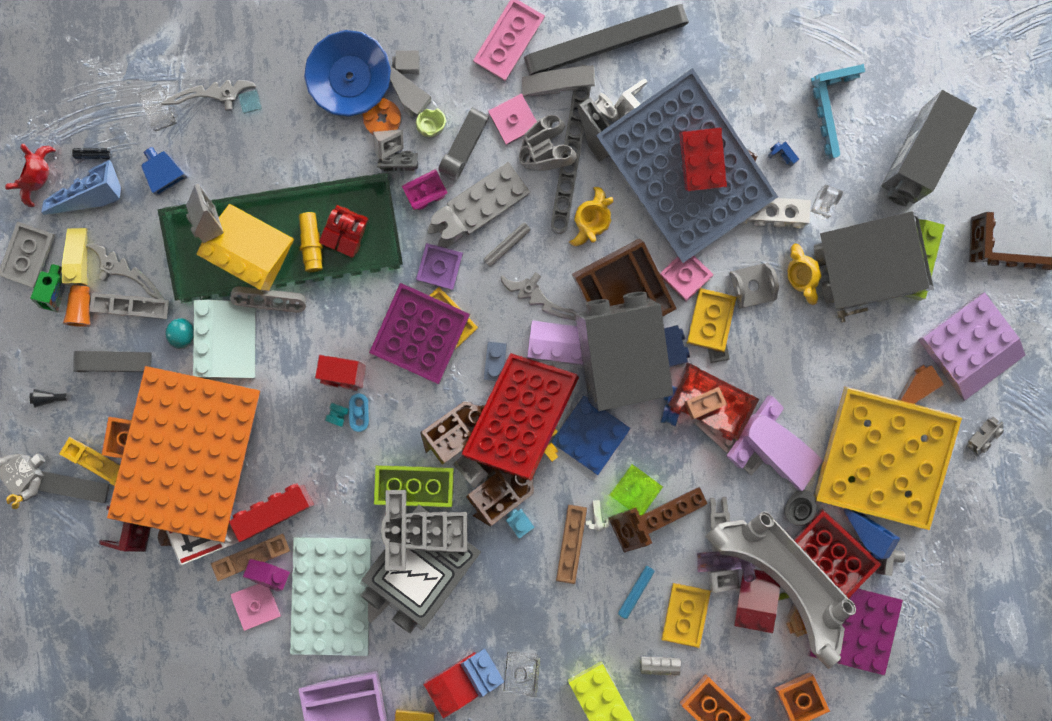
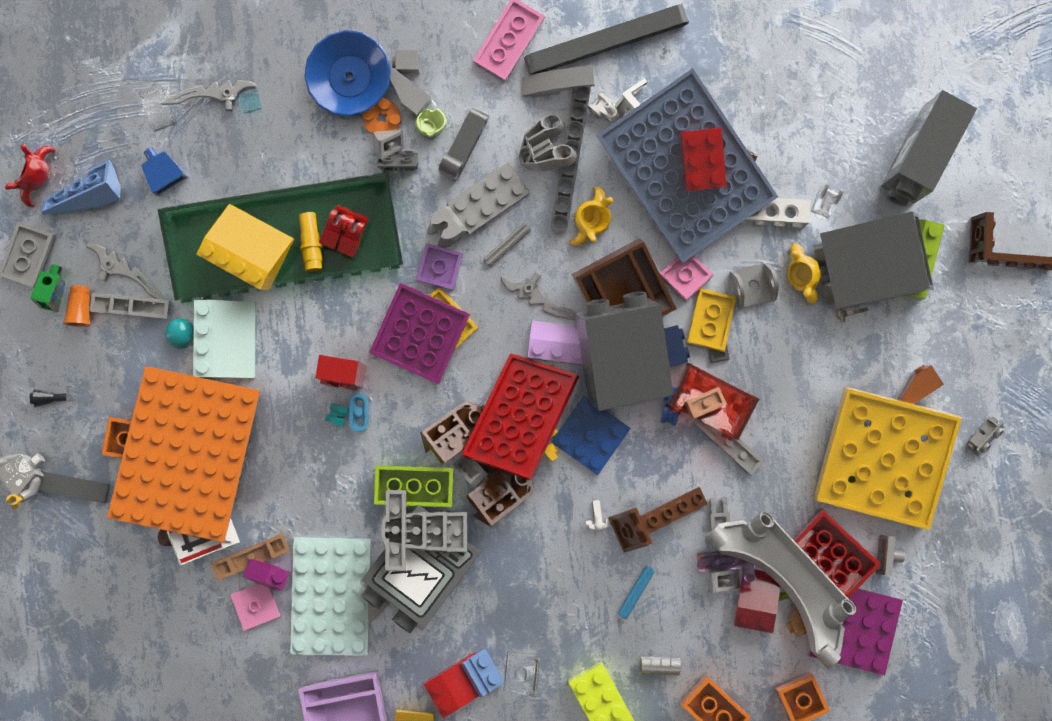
(75, 257): light yellow slope -> none
(91, 153): black axle -> none
(91, 460): yellow slope -> none
(111, 361): dark grey beam -> none
(132, 539): dark red hose -> none
(203, 215): light grey slope -> none
(268, 302): light grey beam -> none
(268, 514): red brick -> none
(424, 190): dark pink bracket -> none
(494, 360): sand blue plate -> none
(512, 118): bright pink plate -> none
(519, 522): medium azure bracket -> none
(571, 544): medium nougat tile -> none
(593, 123): dark grey slope -> none
(635, 489): clear neon green brick -> none
(686, 615): yellow tile -> none
(775, 446): lavender slope -> none
(787, 154): blue bracket -> none
(801, 508): dark grey piece -> none
(824, 110): medium azure bracket -> none
(874, 536): blue slope -> none
(973, 345): lavender slope -> none

